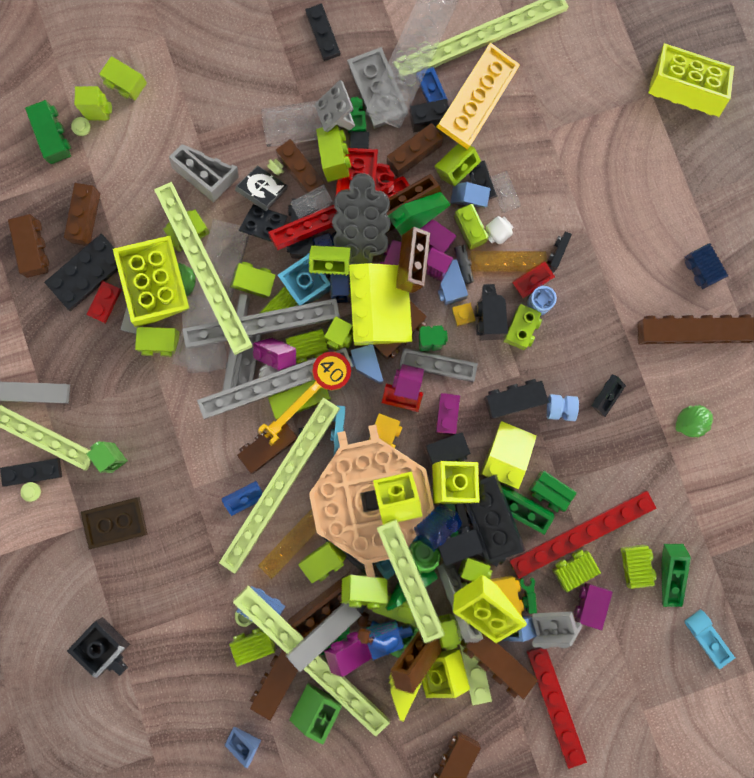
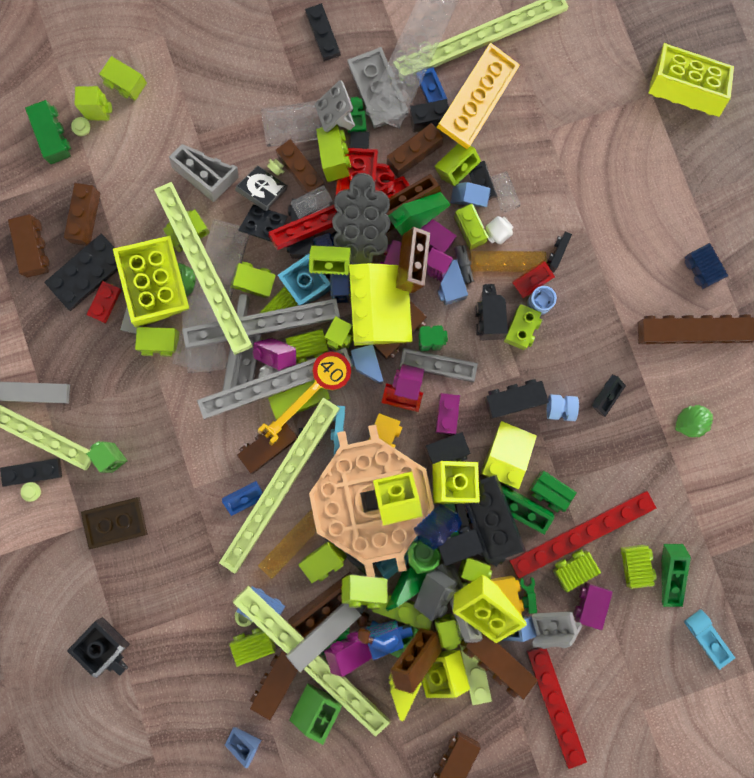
(410, 581): yellowish green plate -> none
(435, 595): none -> dark grey brick
(463, 314): yellow plate -> none

